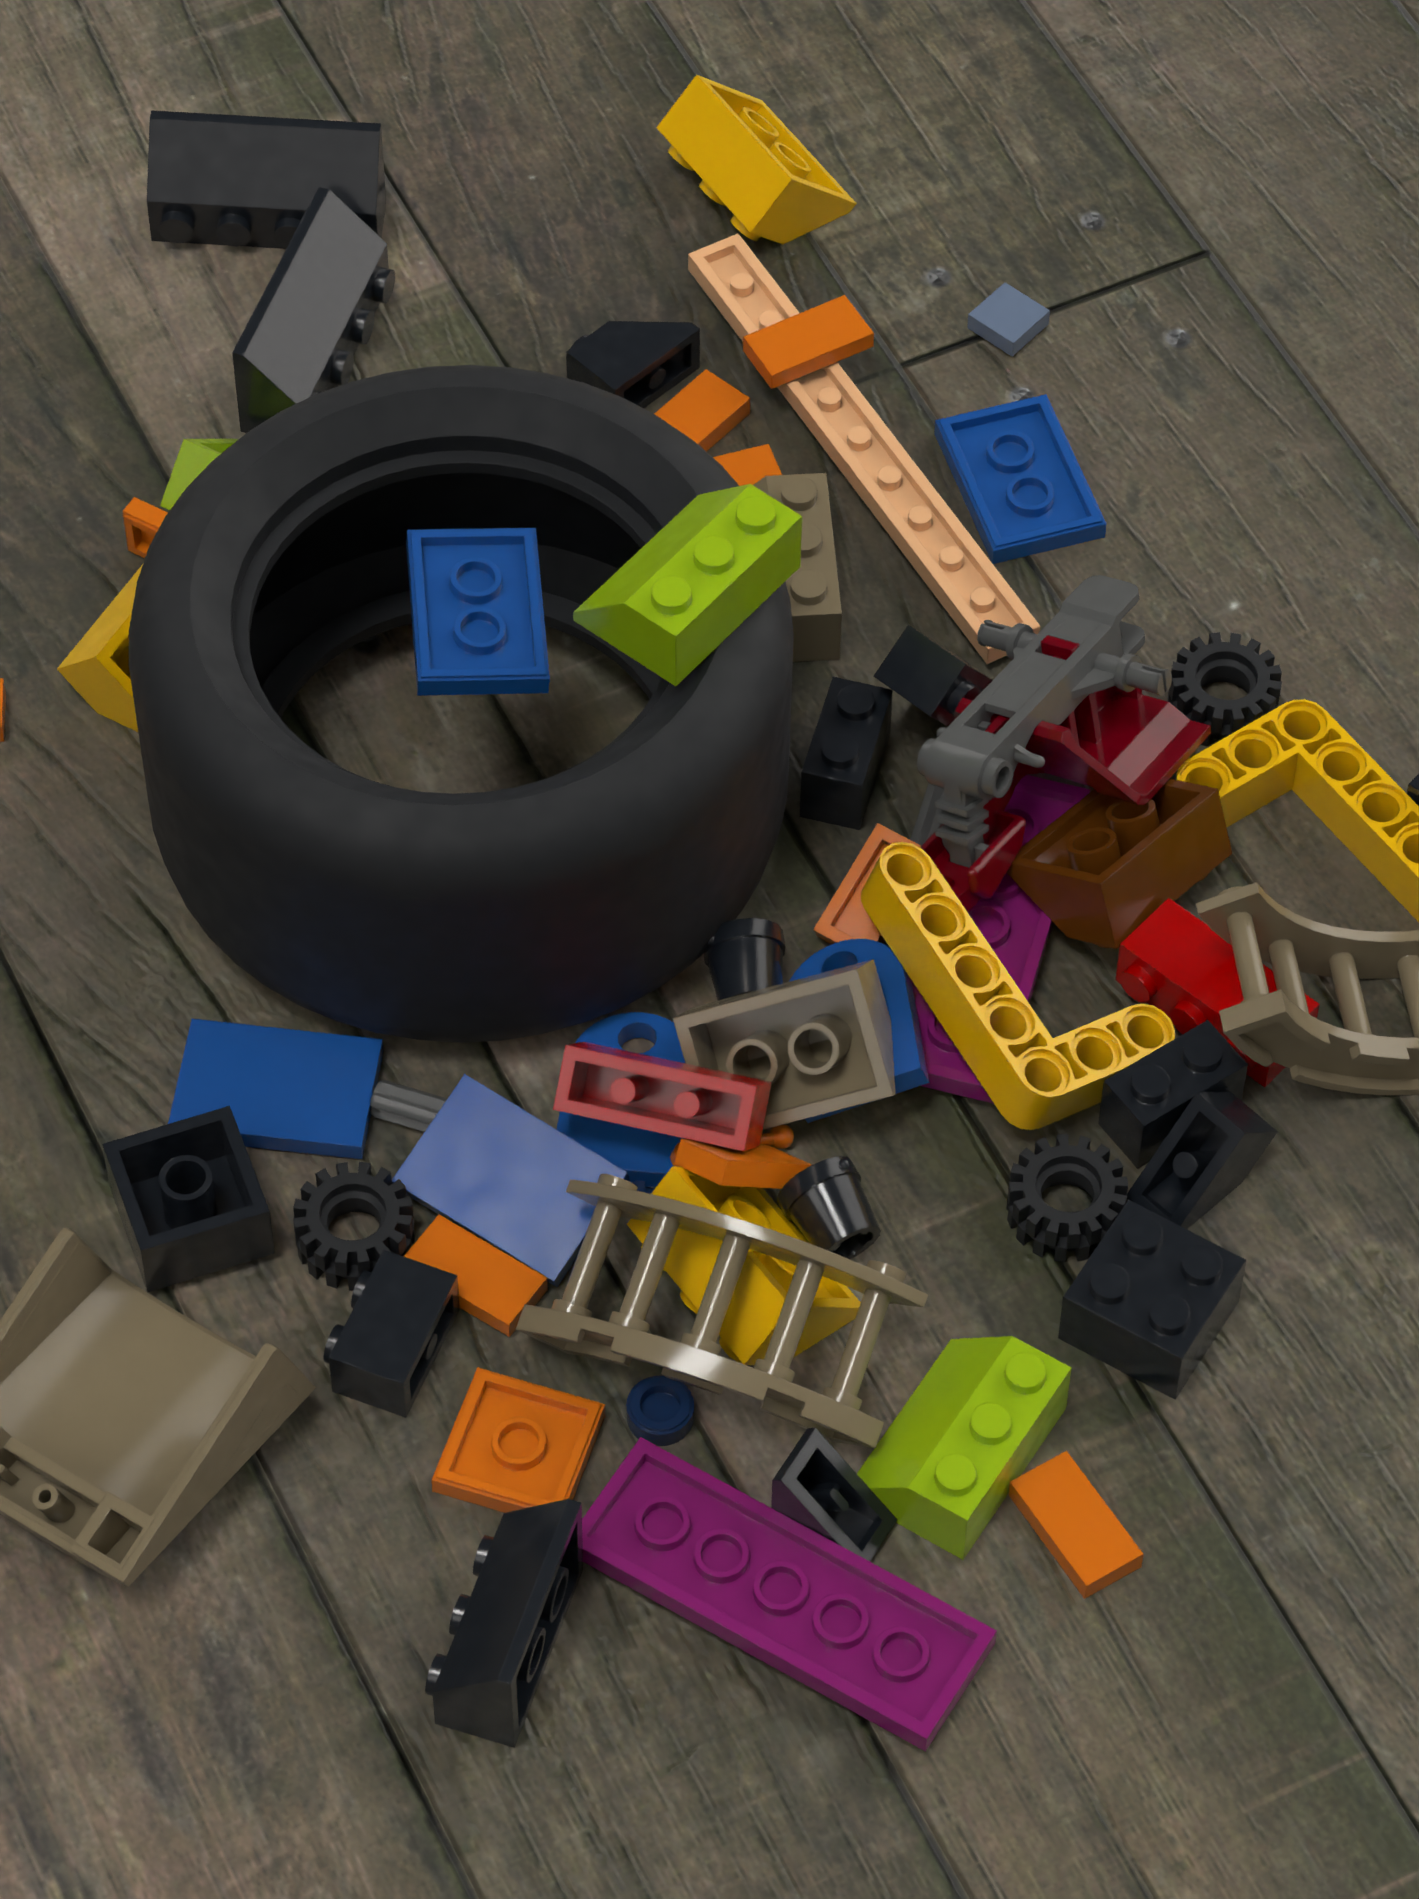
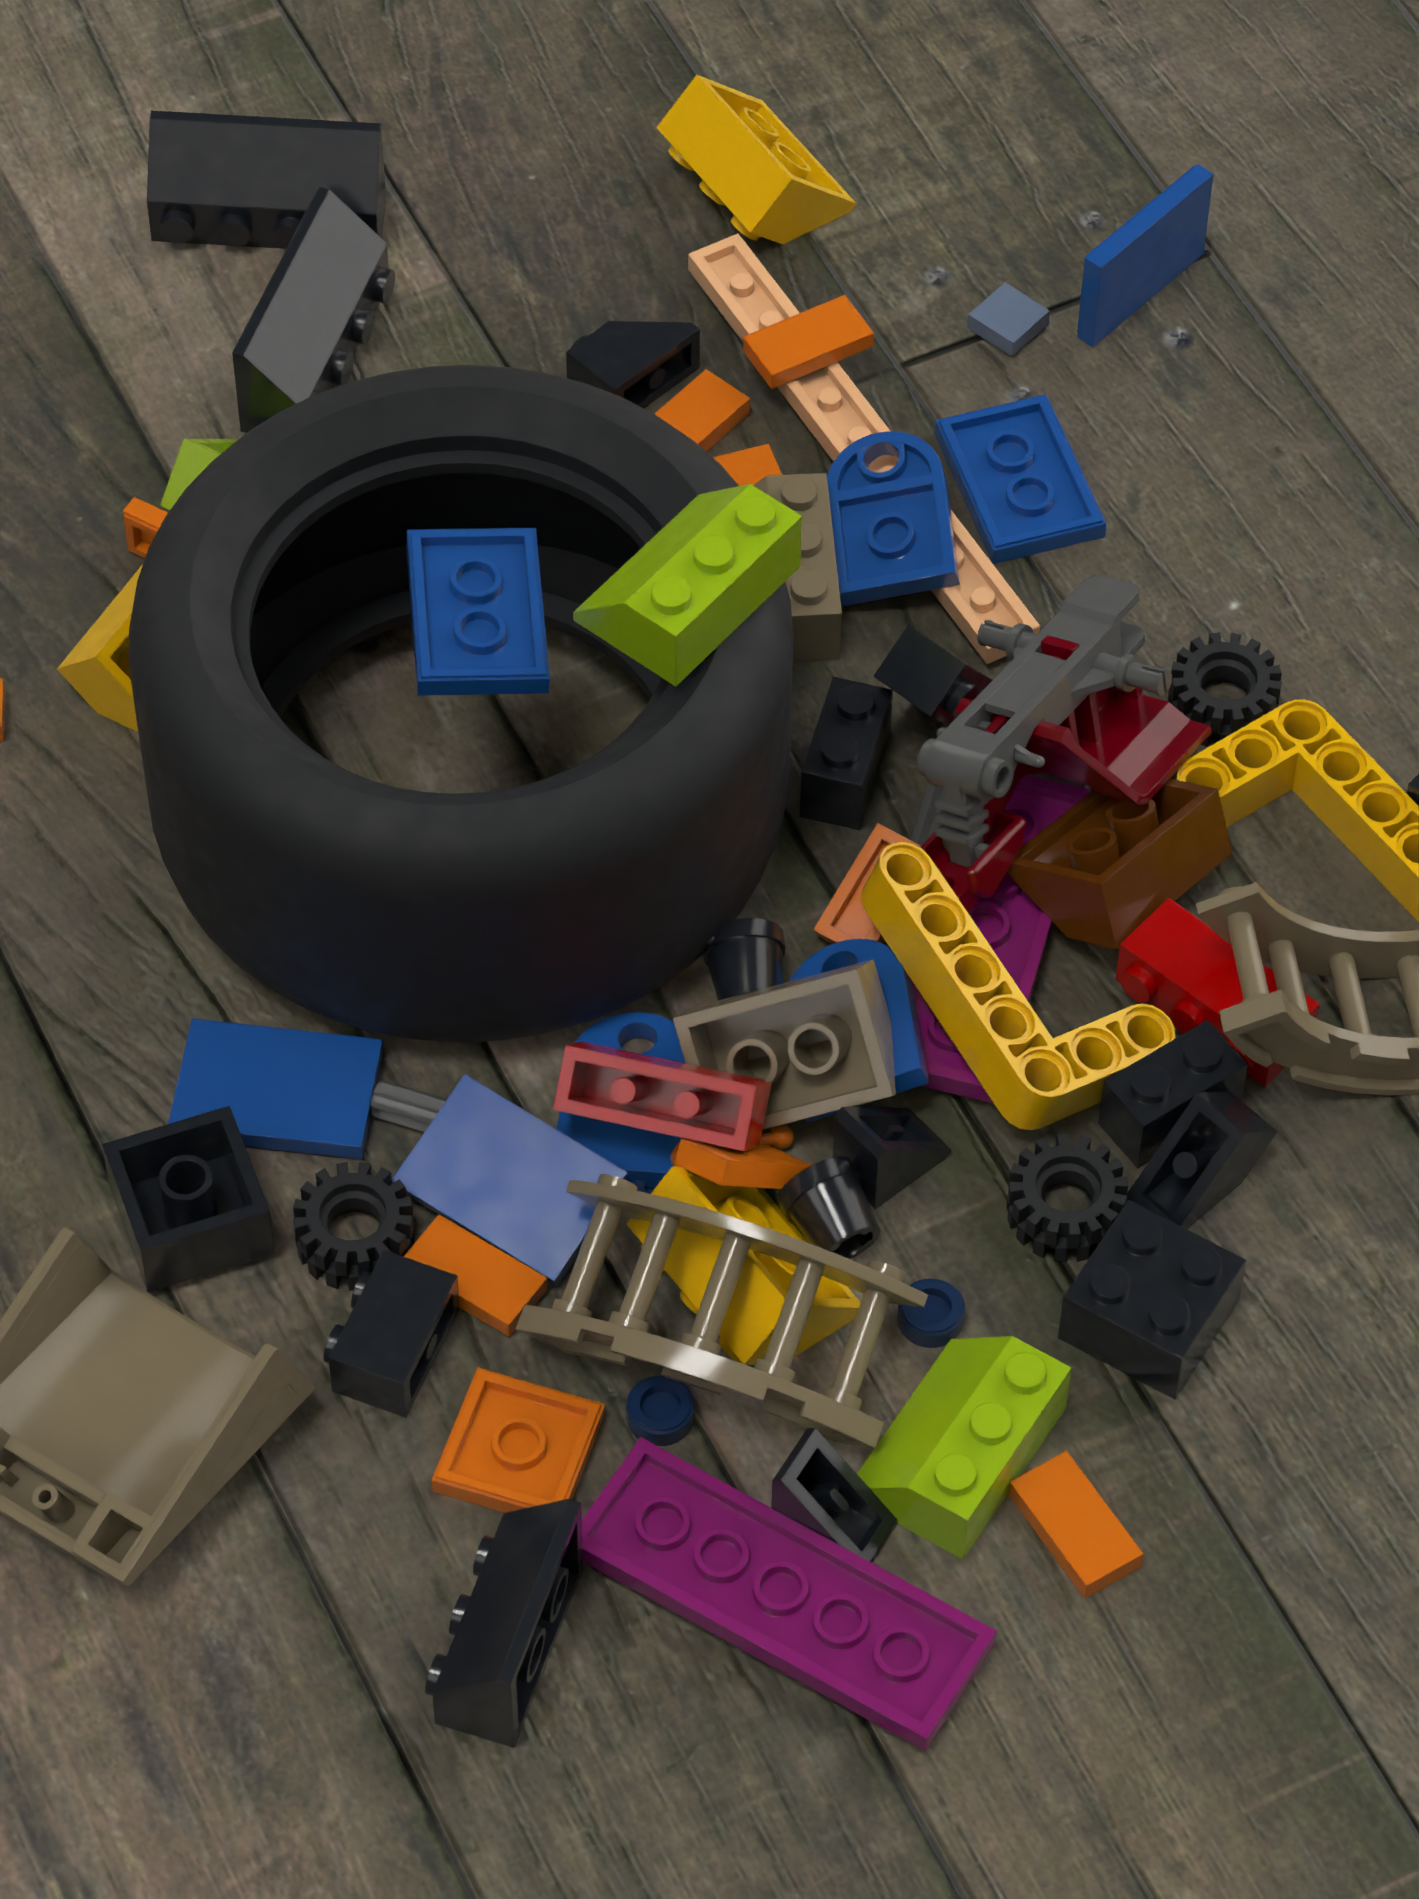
(887, 1148): none -> black slope
(892, 524): none -> blue tile
(939, 1318): none -> dark blue tile
(1144, 255): none -> blue tile

